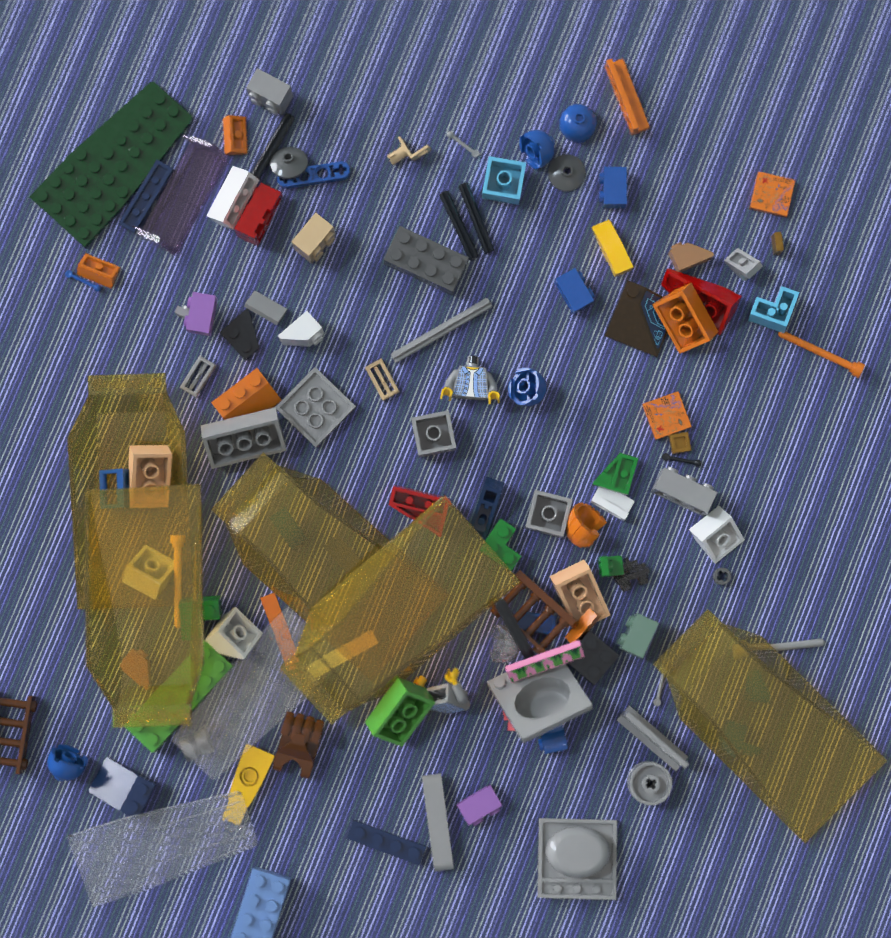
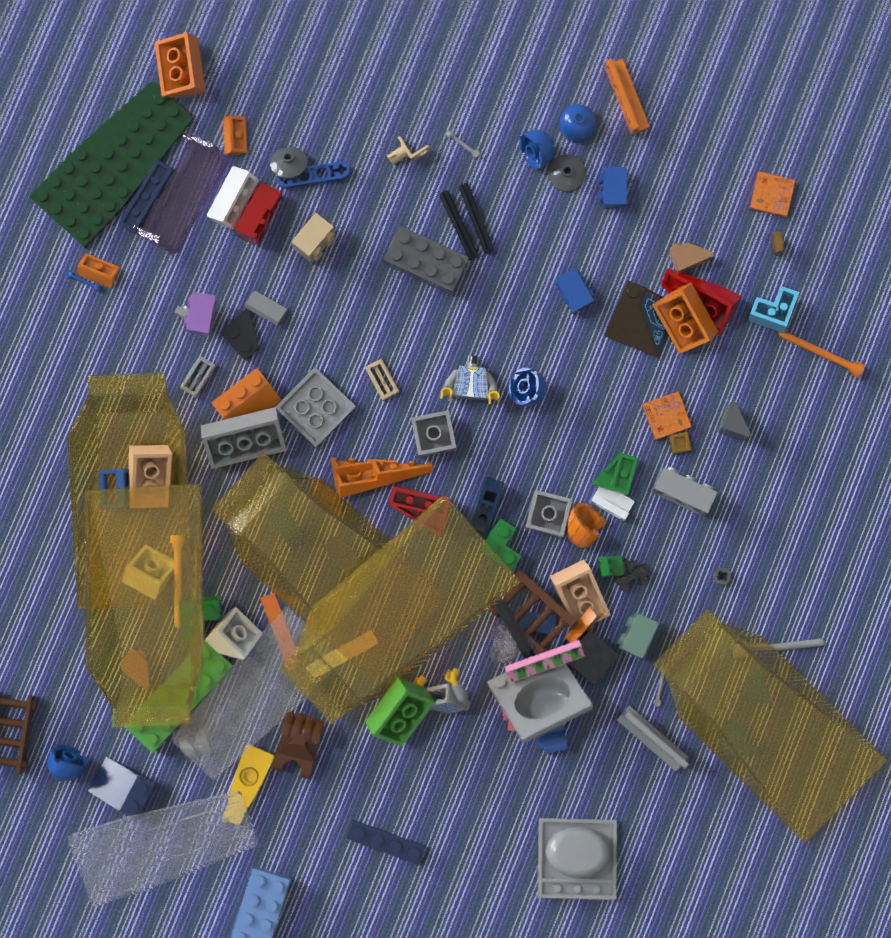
(180, 66): none -> orange slope
(269, 92): light grey brick -> none
(273, 145): black axle -> none
(302, 332): white slope -> none
(357, 477): none -> orange wedge
(437, 822): light grey beam -> none
(441, 330): light grey axle -> none
(479, 805): medium lavender brick -> none
(503, 180): medium azure brick -> none
(612, 248): yellow slope -> none
(660, 786): light grey wheel -> none
(666, 457): black hinge -> none
(717, 534): white slope -> none
(733, 424): none -> dark grey slope
(743, 264): light grey slope -> none

